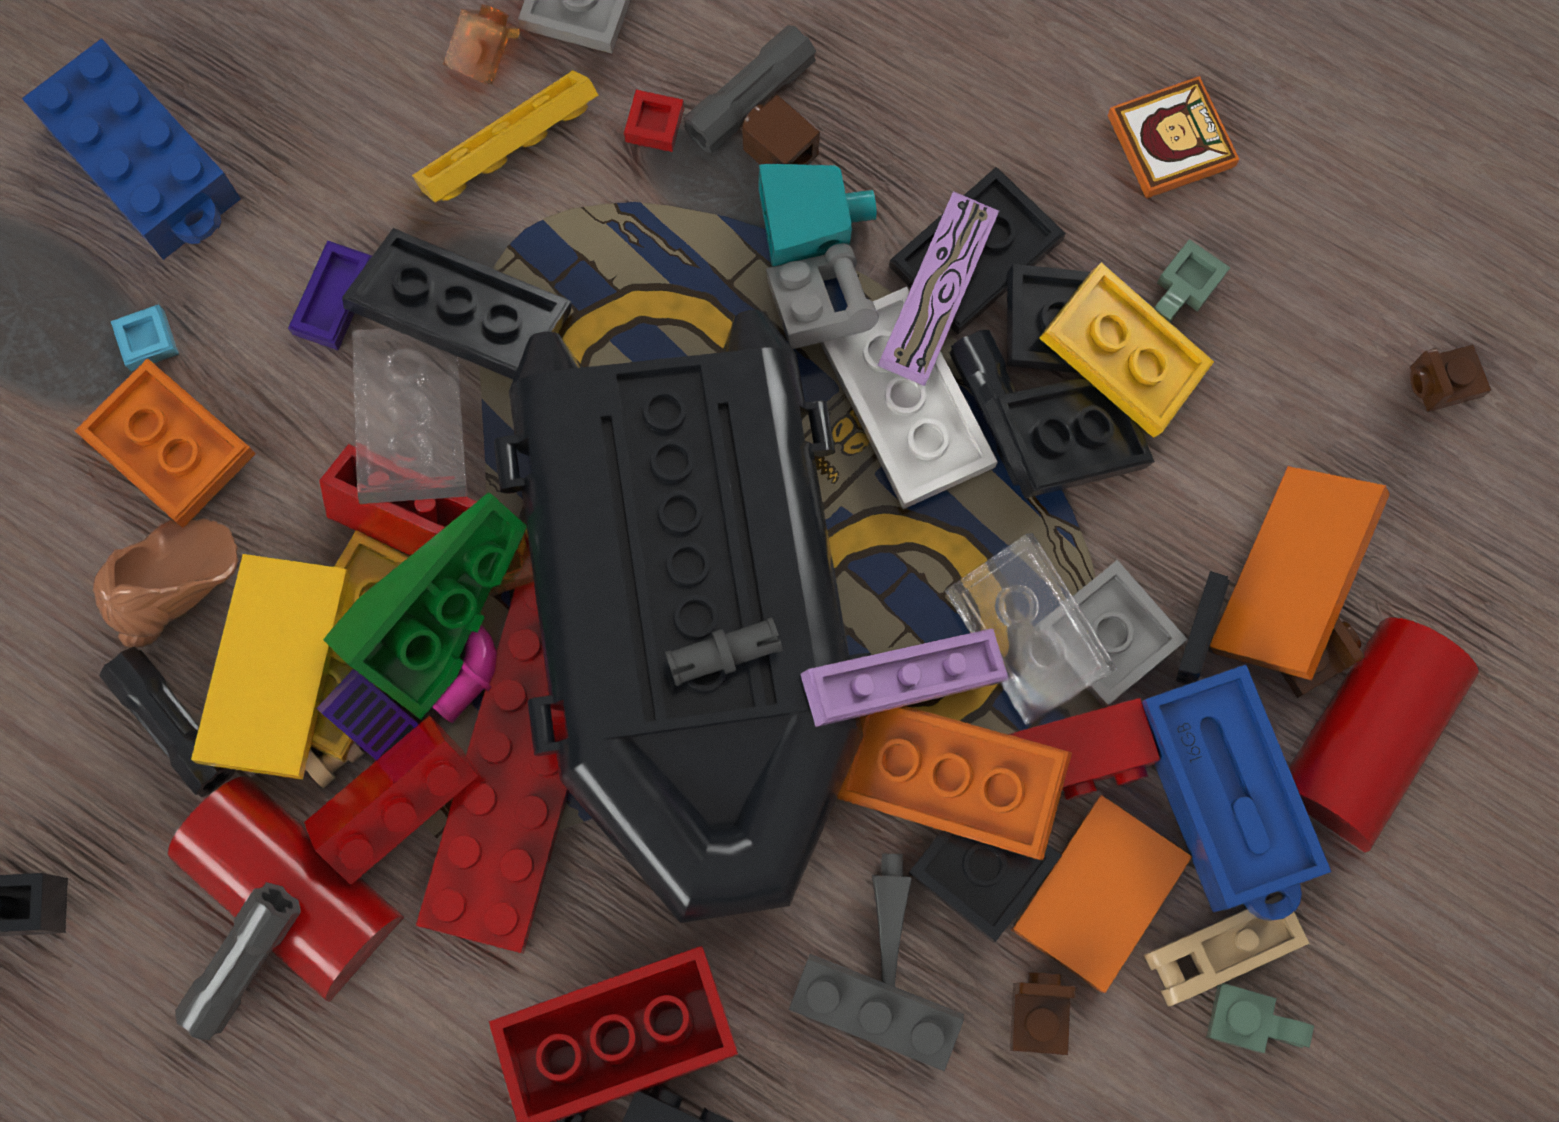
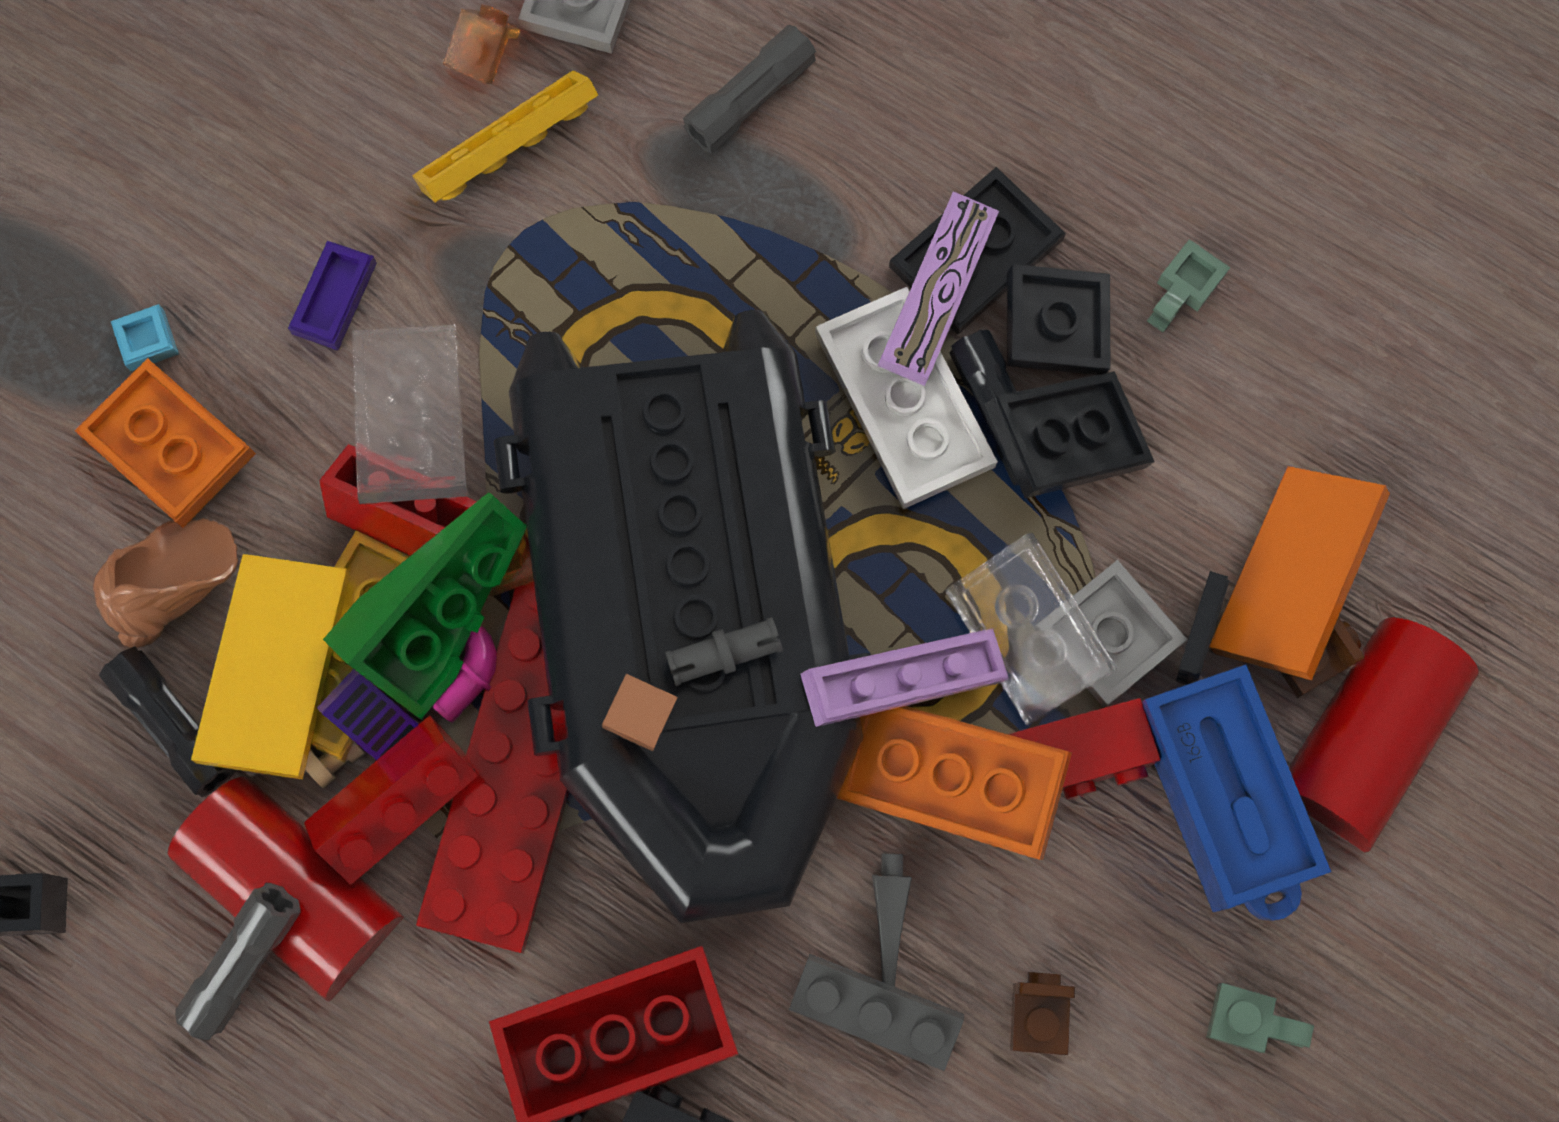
(133, 149): blue piece -> none
(453, 302): black tile -> none
(639, 712): none -> nougat tile
(654, 120): red plate -> none
(779, 135): reddish brown brick -> none
(805, 304): light grey plate -> none
(808, 210): teal torso -> none
(981, 880): black plate -> none
(1101, 894): orange tile -> none
(1127, 350): yellow tile -> none
(1173, 137): tile -> none
(1224, 951): tan plate -> none
(1448, 377): reddish brown bracket -> none

